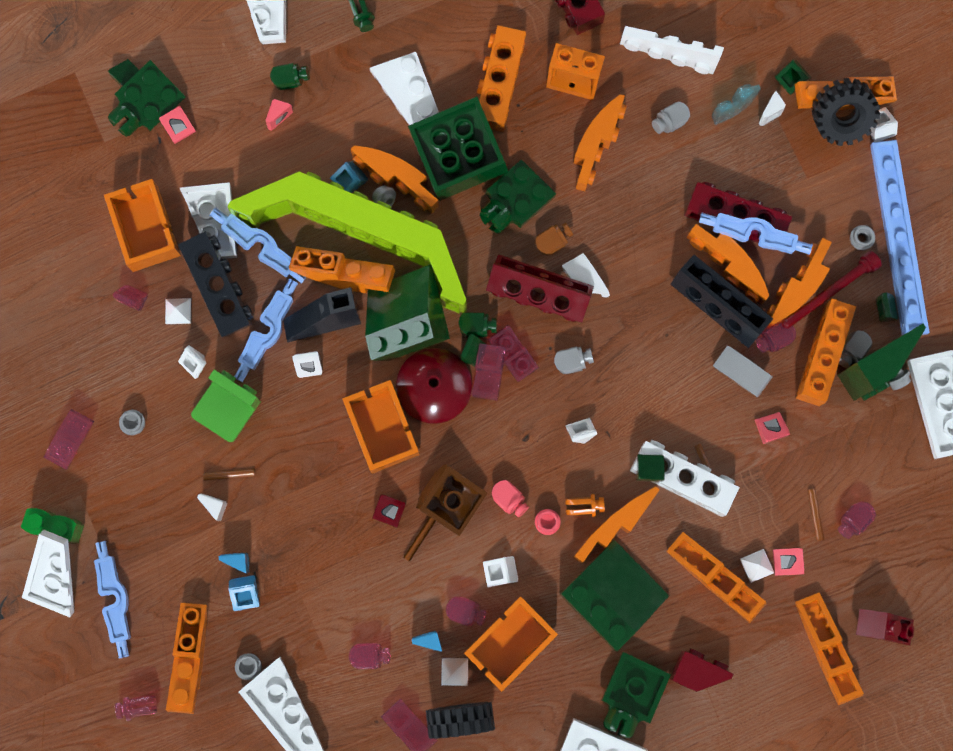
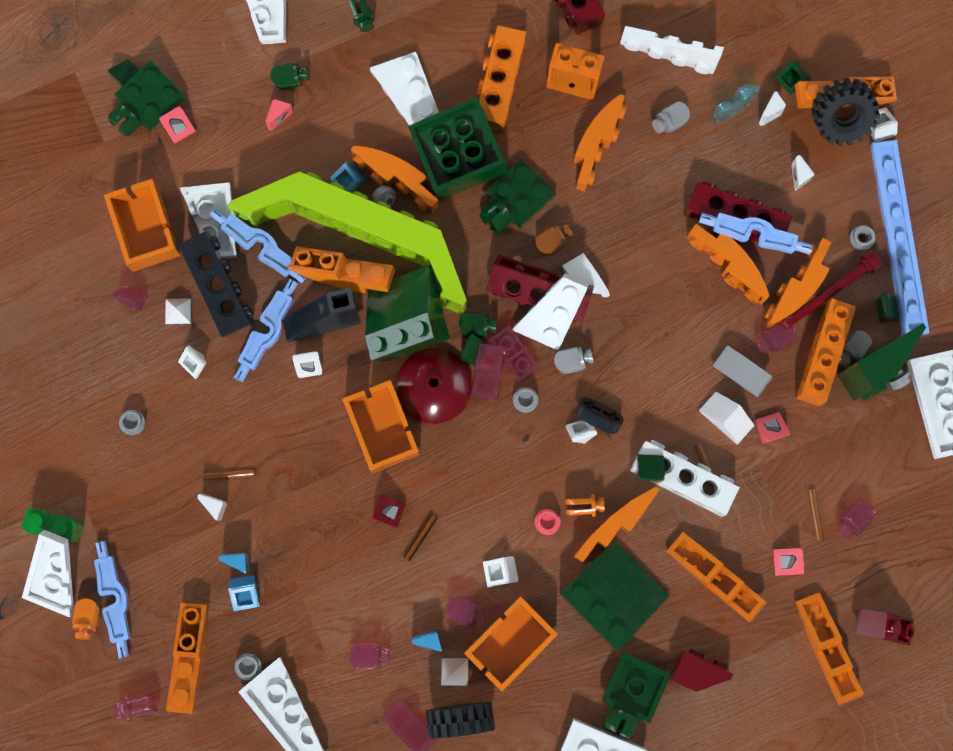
(68, 439): clear pink slope -> none
(85, 618): none -> orange arm
(226, 406): bright green bracket -> none
(450, 499): reddish brown slope -> none
(509, 498): coral arm -> none
(525, 400): none -> light grey plate
(553, 314): none -> white wing
(599, 415): none -> black beam
(721, 301): black brick -> none
(727, 417): none -> white slope
(757, 565): white slope -> none
(801, 172): none -> white slope

